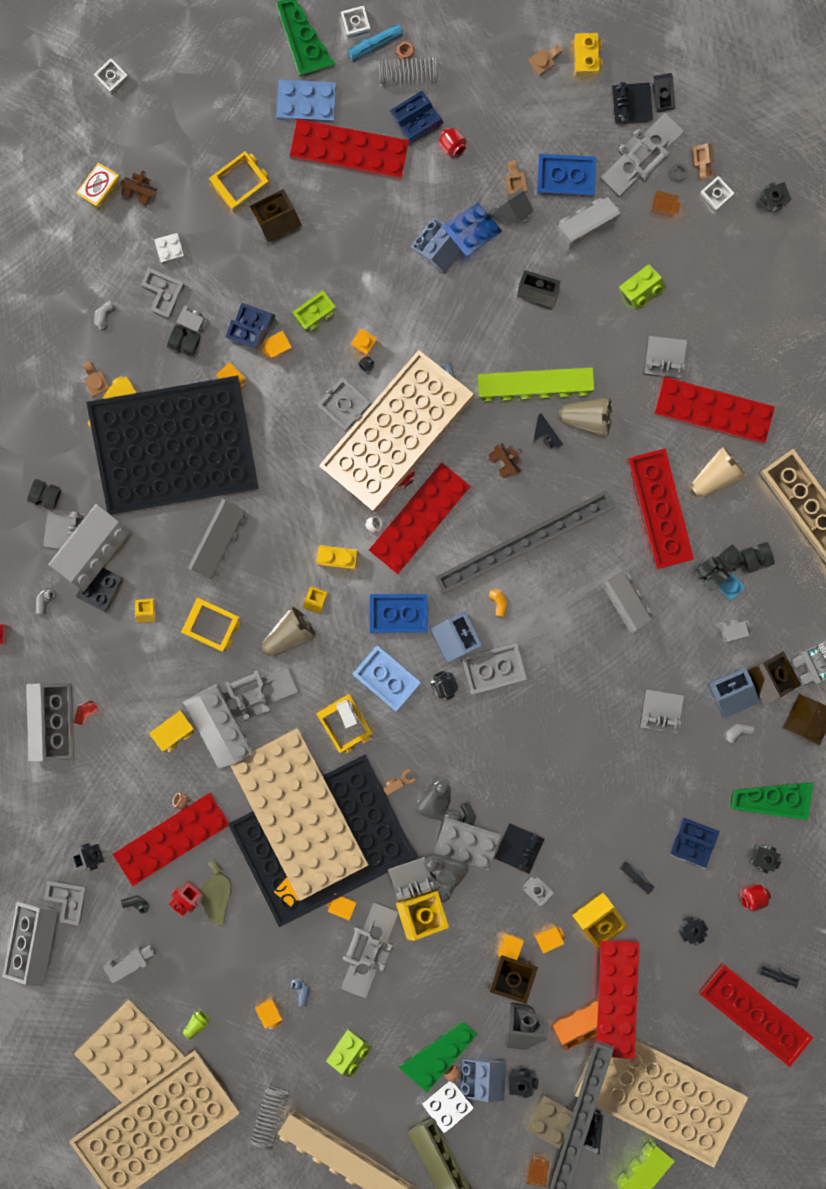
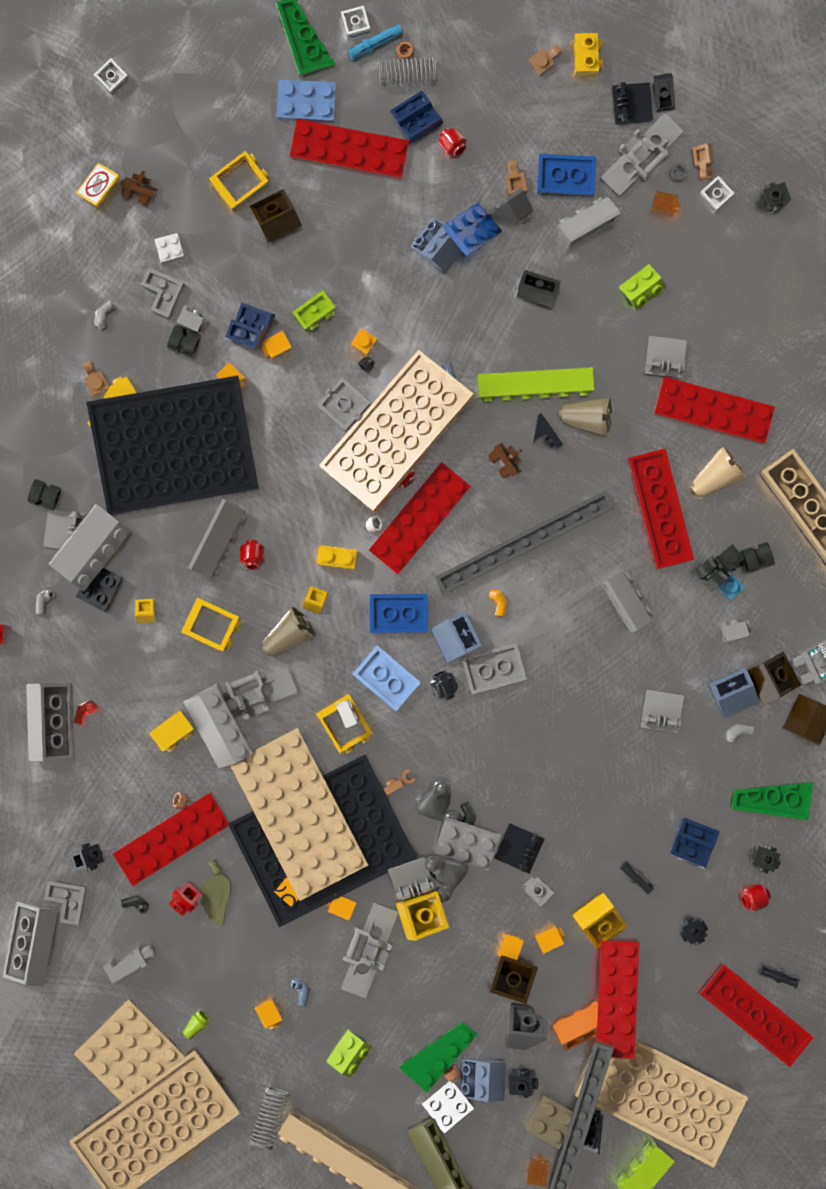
(252, 554): none -> red head

